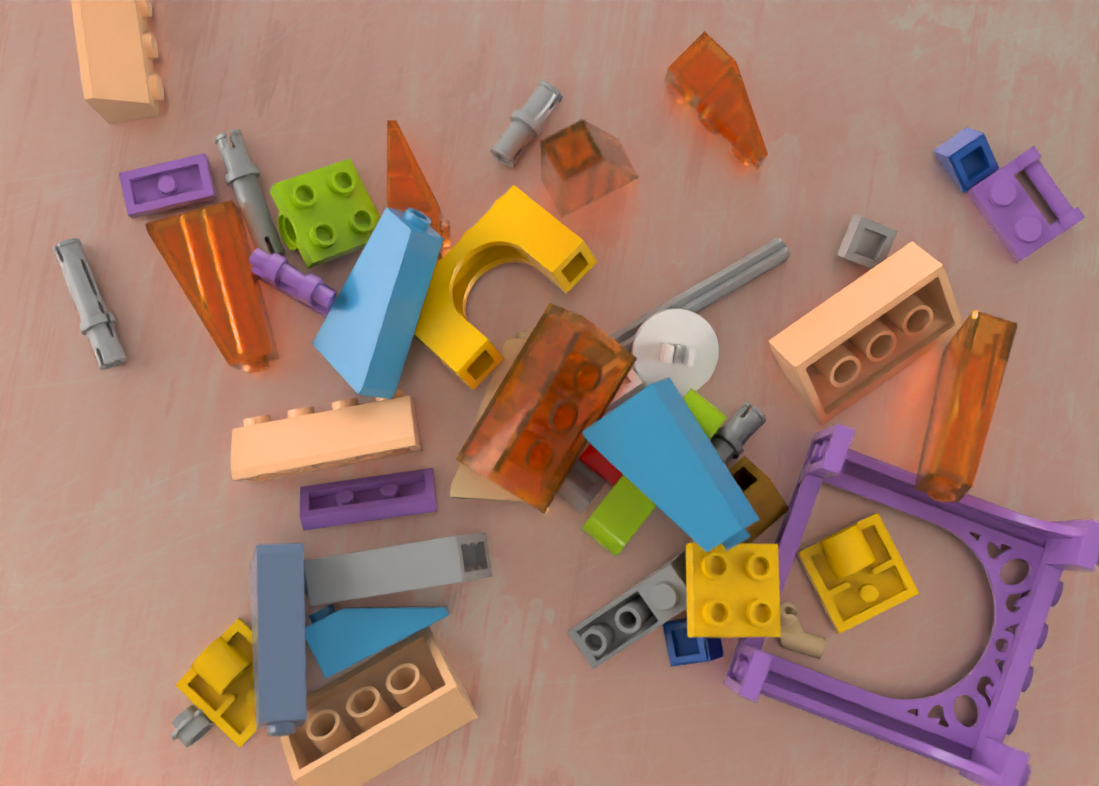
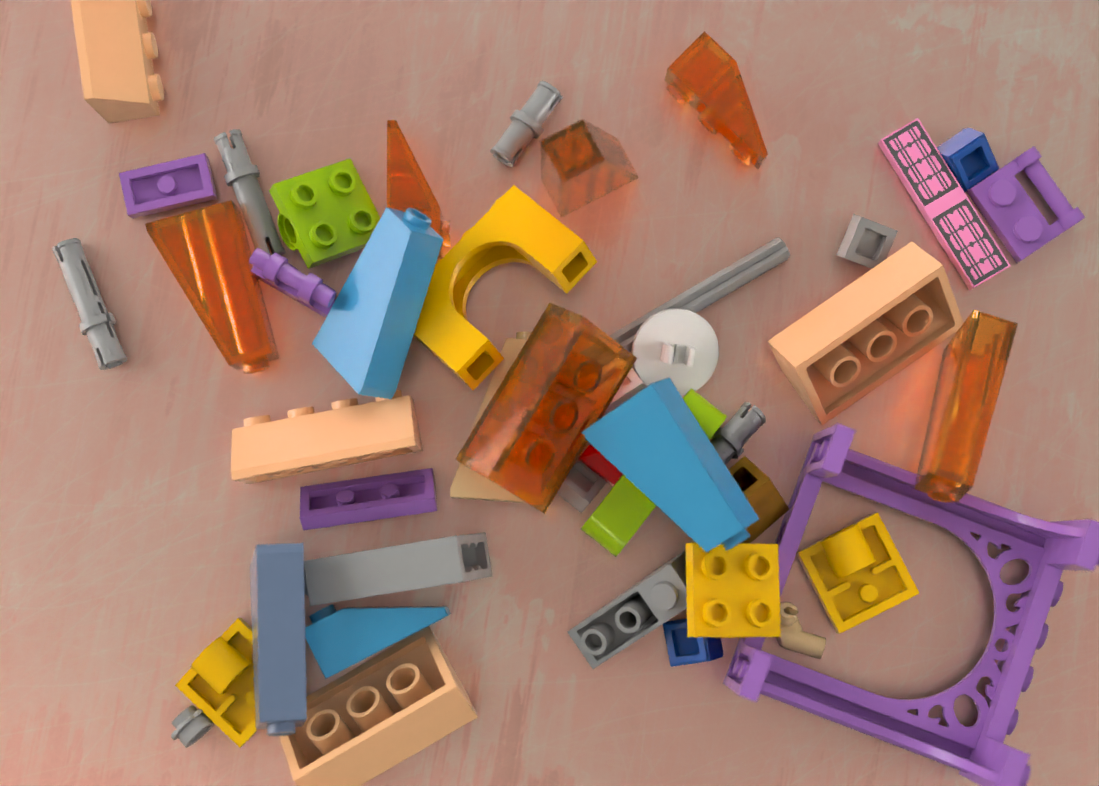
(943, 204): none -> bright pink tile

